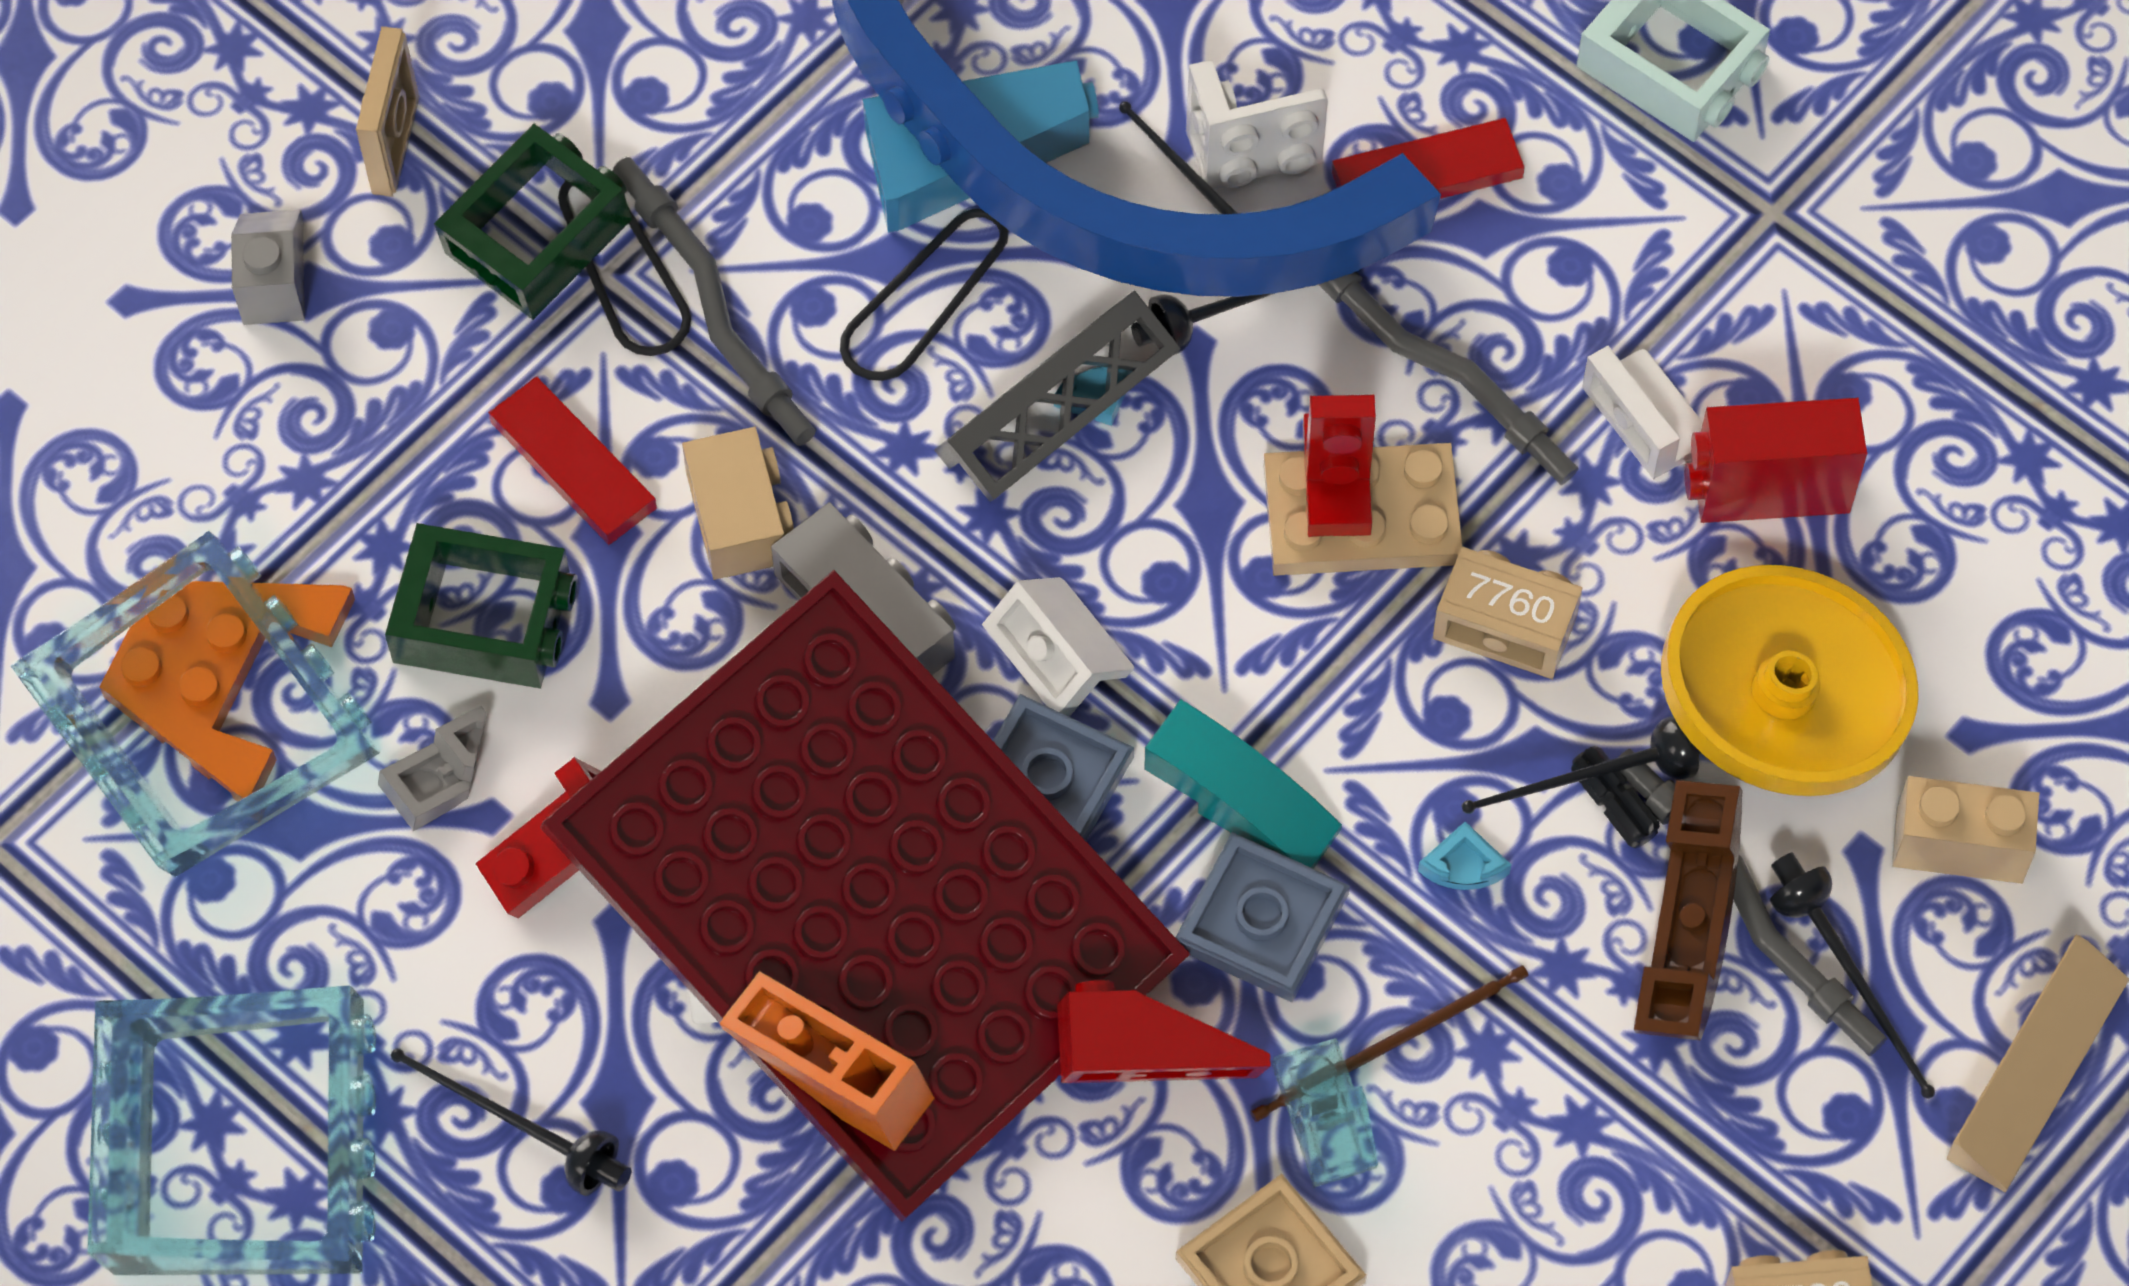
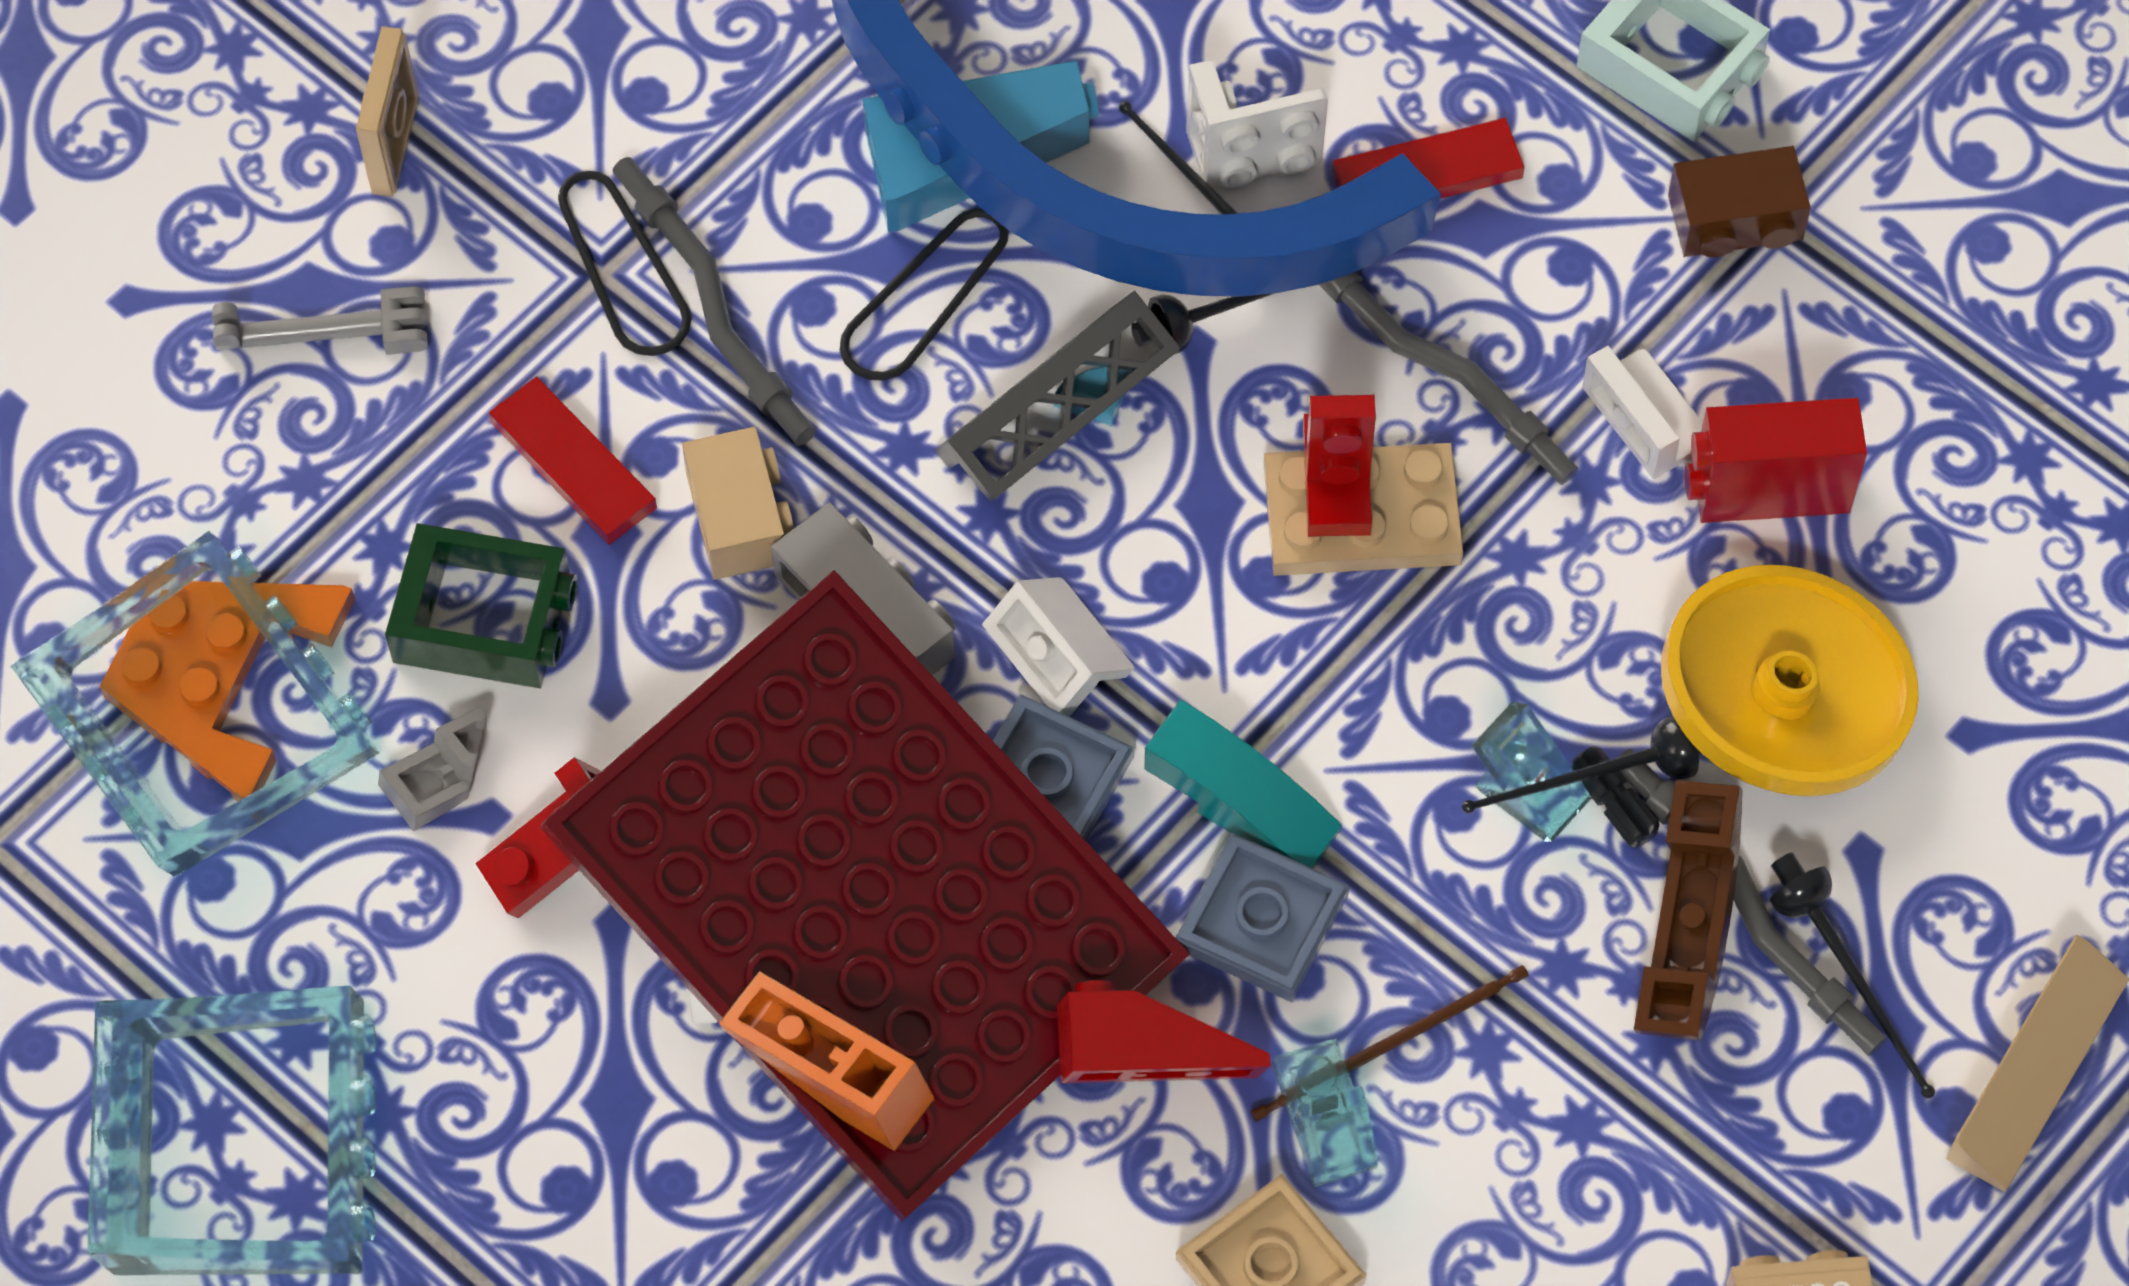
(268, 267): light grey slope -> none
(397, 321): none -> light grey hinge
(536, 284): dark green window -> none
(588, 1160): black sword -> none
(1464, 861): medium azure tile -> none
(1507, 611): tan brick -> none
(1520, 754): none -> clear light blue slope
(1739, 202): none -> reddish brown brick
(1966, 829): tan brick -> none

